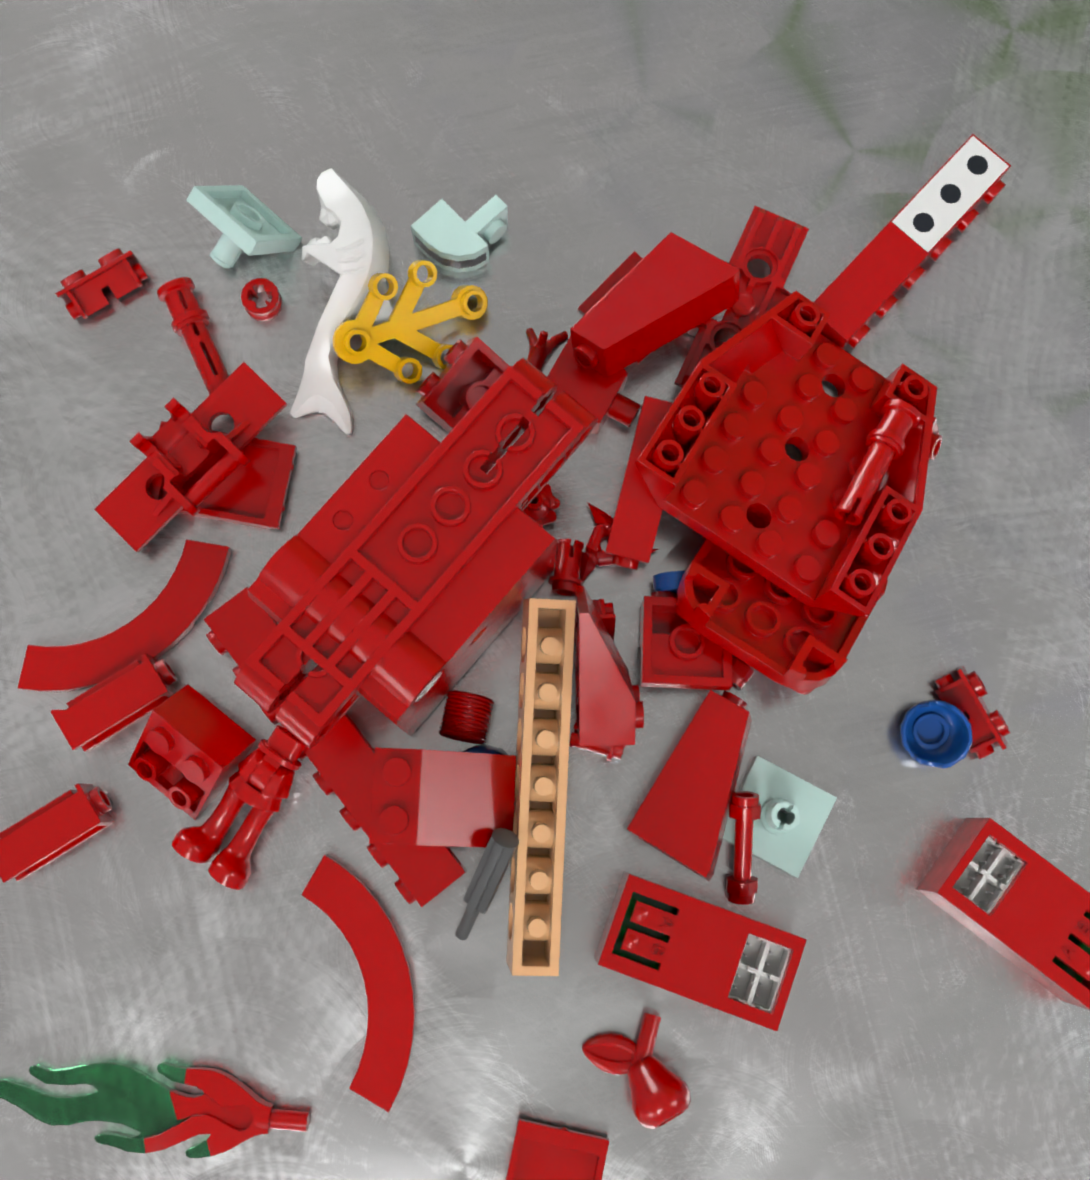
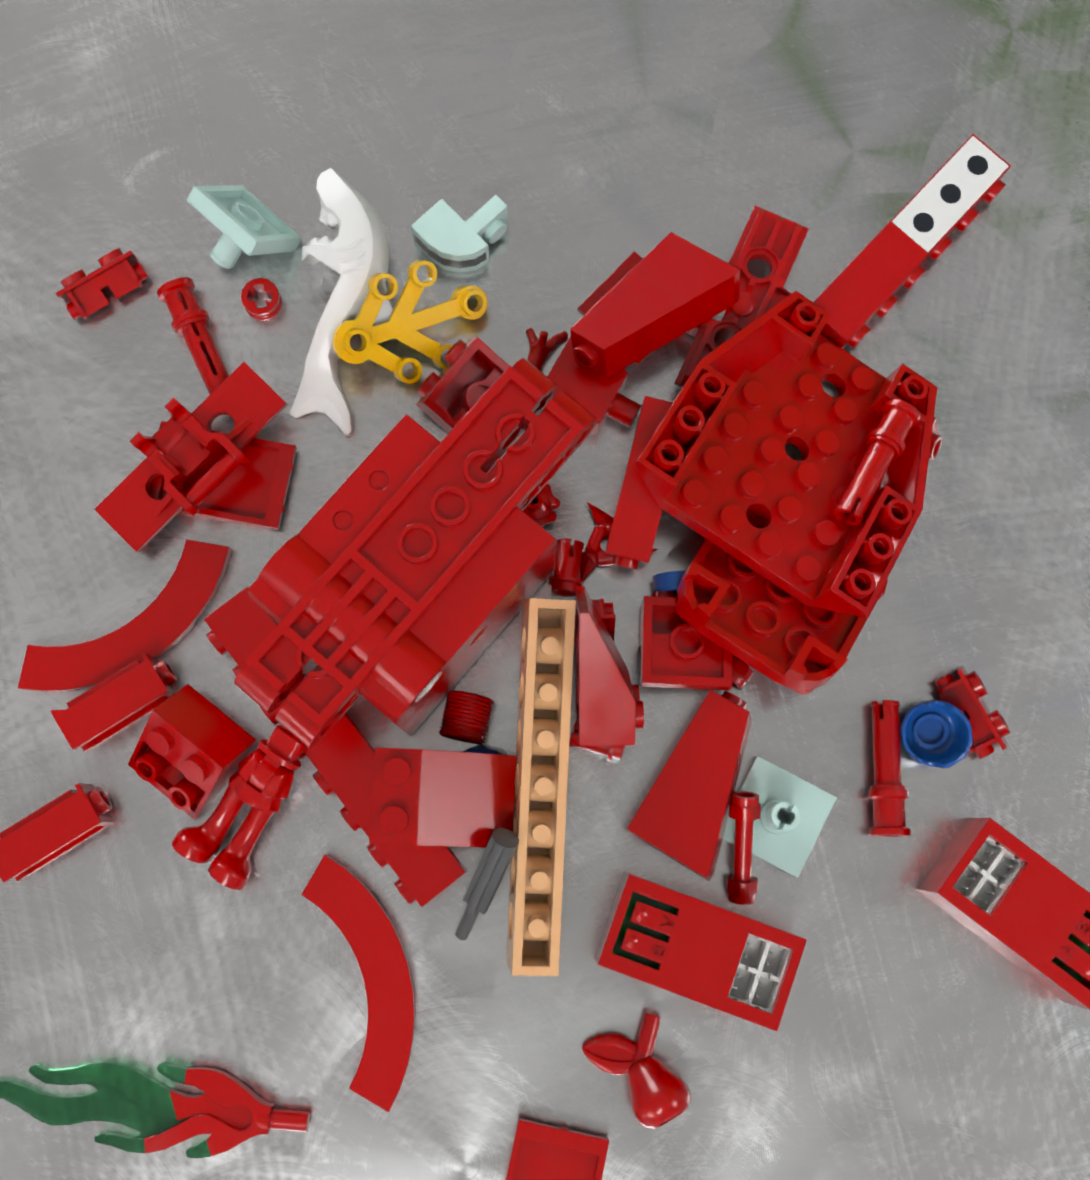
(887, 792): none -> red pin

